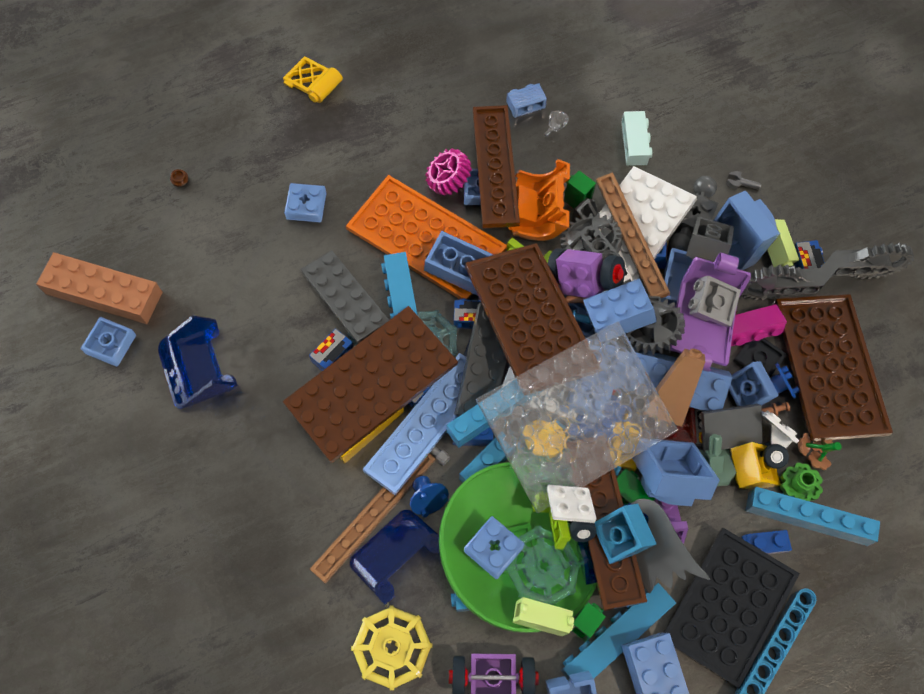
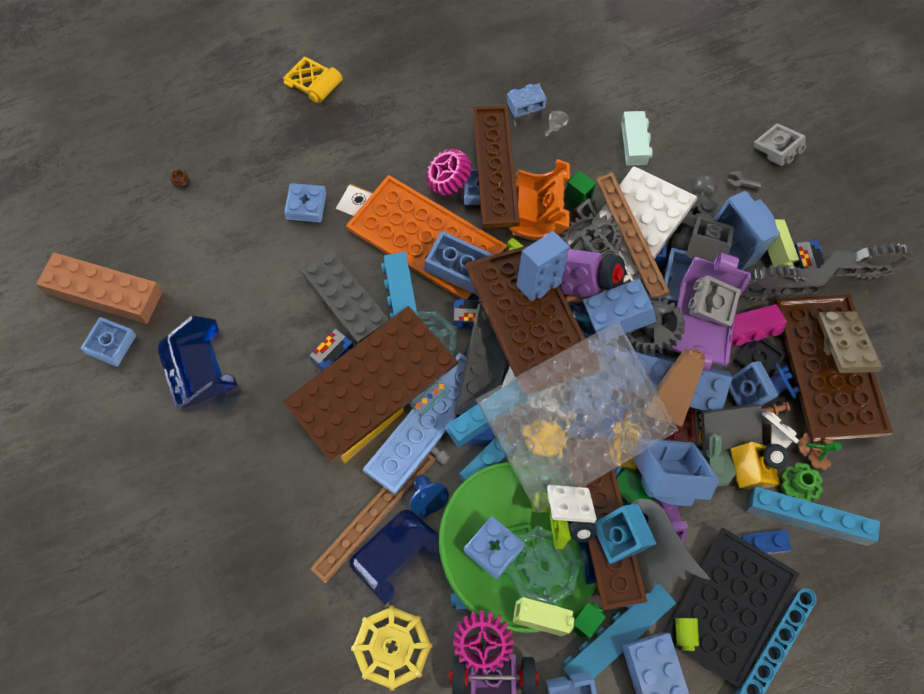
(353, 199): none -> white sticker
(429, 398): none -> clear tile
(492, 642): none -> dark pink gear
(542, 266): none -> medium blue brick
(687, 633): none -> lime brick
(781, 144): none -> light grey plate
(848, 342): none -> dark tan plate

